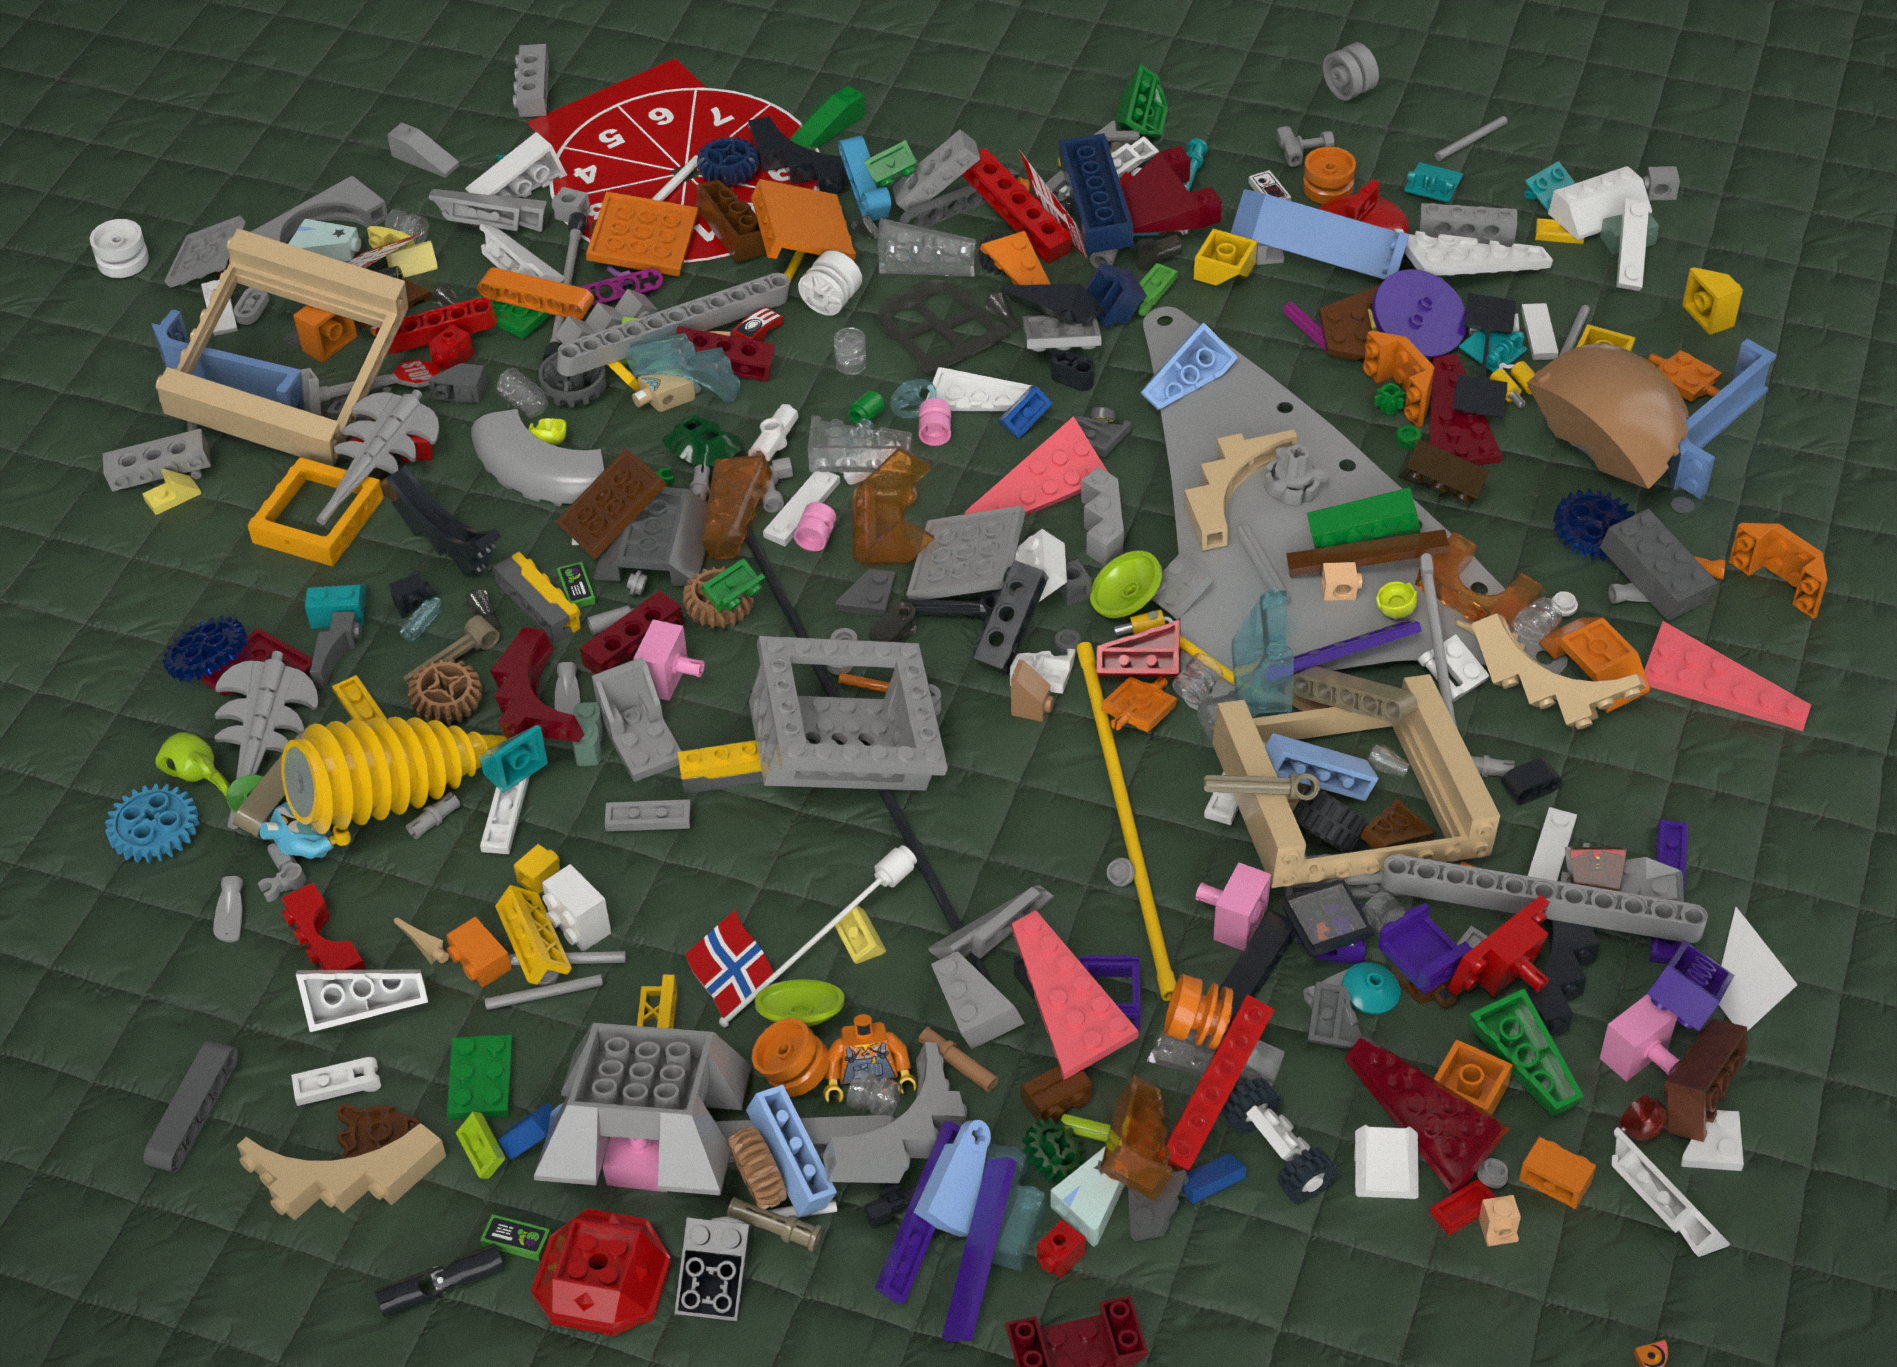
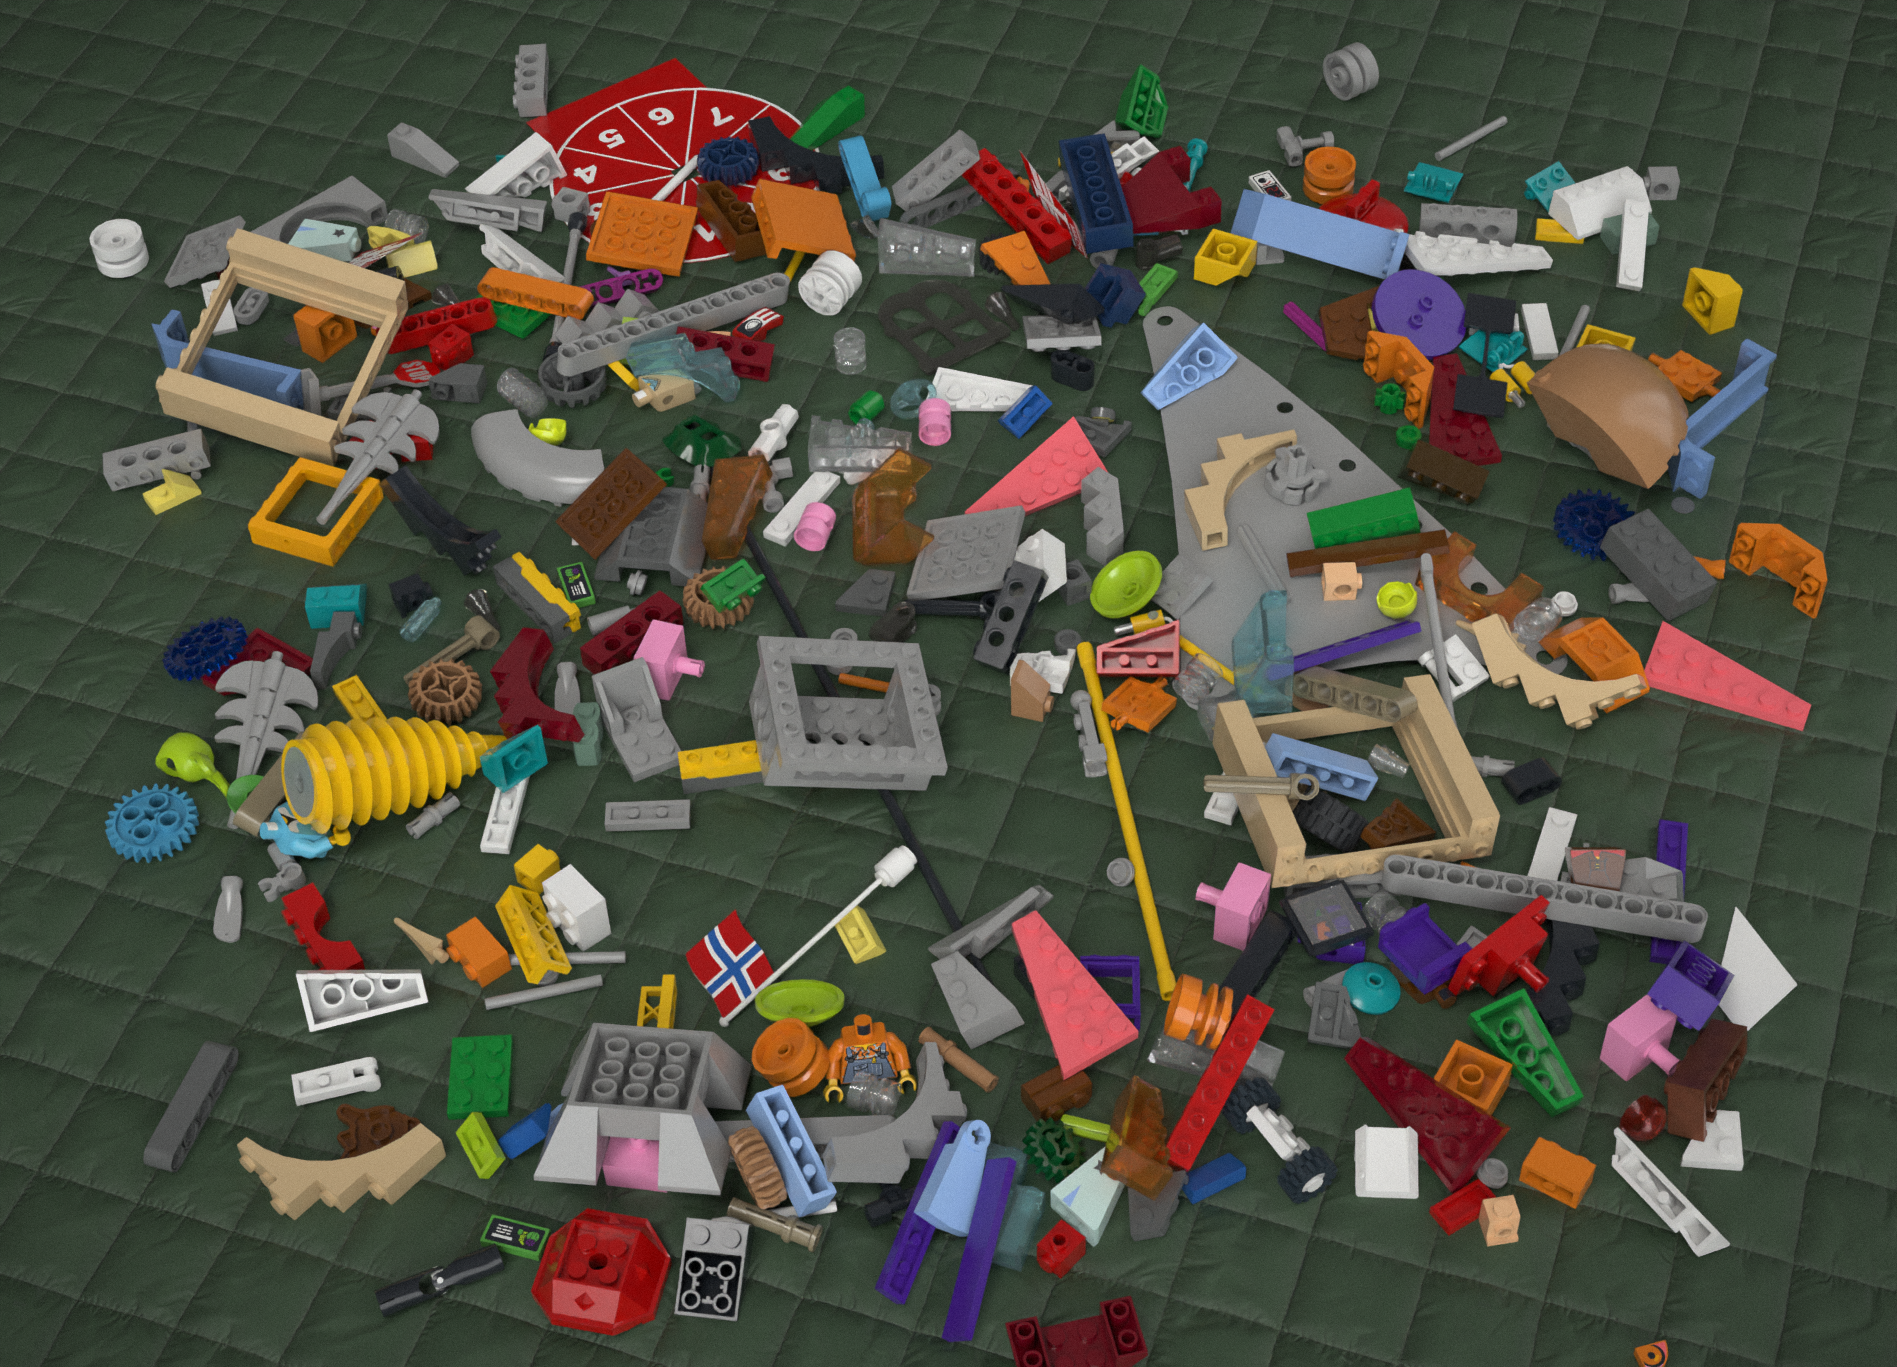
(891, 164): green bracket -> none
(1093, 753): none -> light grey plate

